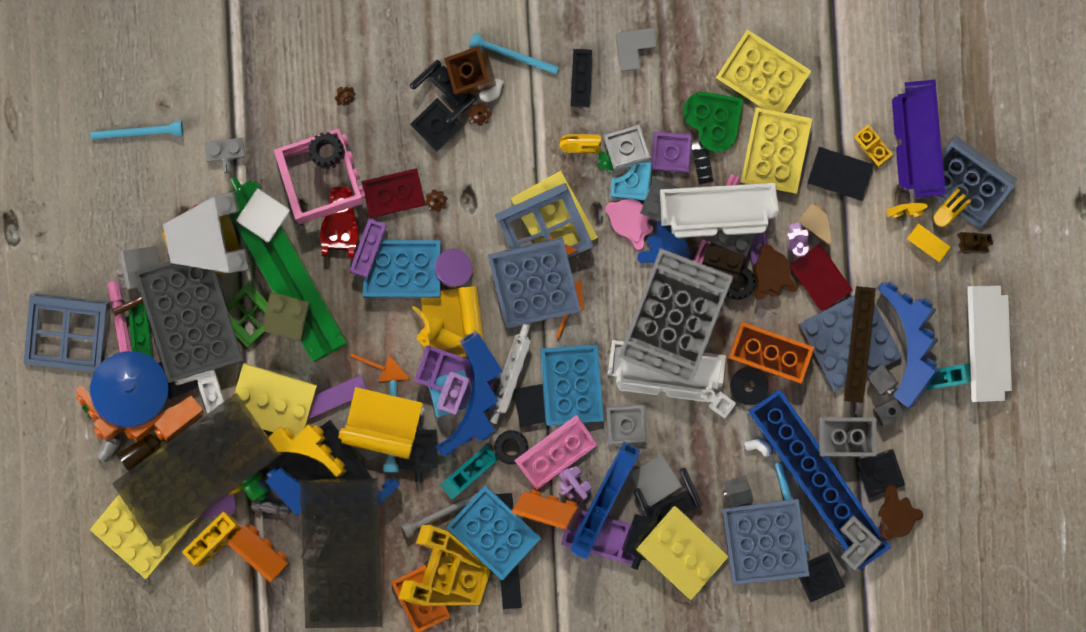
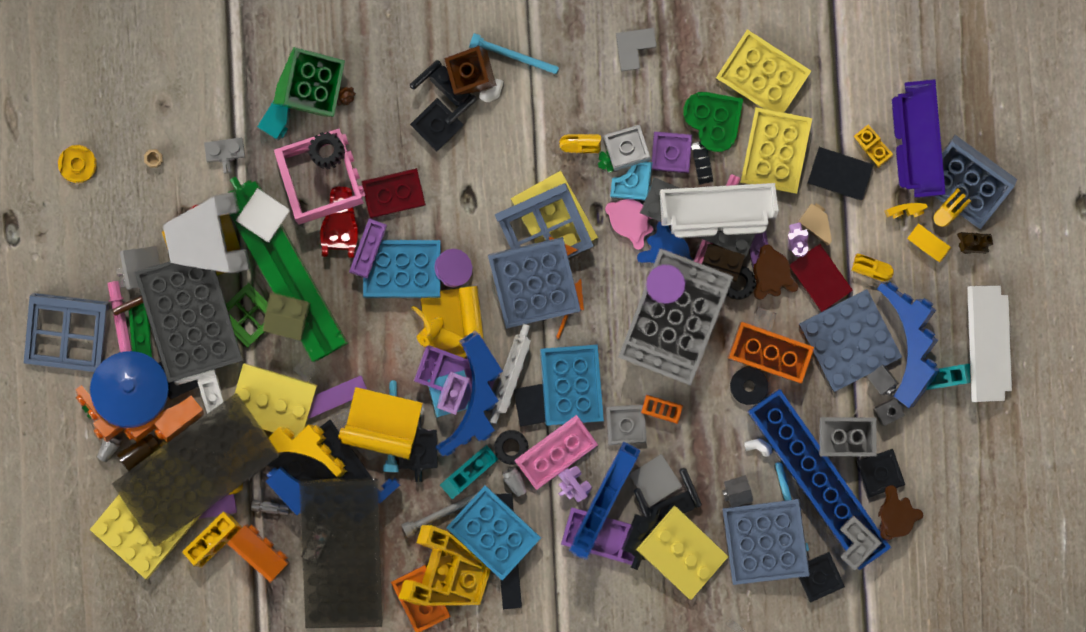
(77, 164): none -> yellow tile
(153, 158): none -> tan tile
(174, 128): medium azure piece -> none
(256, 487): green head -> none
(275, 121): none -> teal slope
(310, 82): none -> green slope
(390, 371): orange piece -> none
(436, 200): reddish brown plant -> none
(480, 114): reddish brown plant -> none
(514, 480): none -> light grey cone
(548, 510): orange slope -> none
(581, 78): black plate -> none
(643, 380): white slope -> none
(665, 283): none -> medium lavender tile
(675, 419): none -> orange slope
(719, 403): white plate -> none
(859, 344): dark brown plate -> none
(872, 268): none -> yellow arm

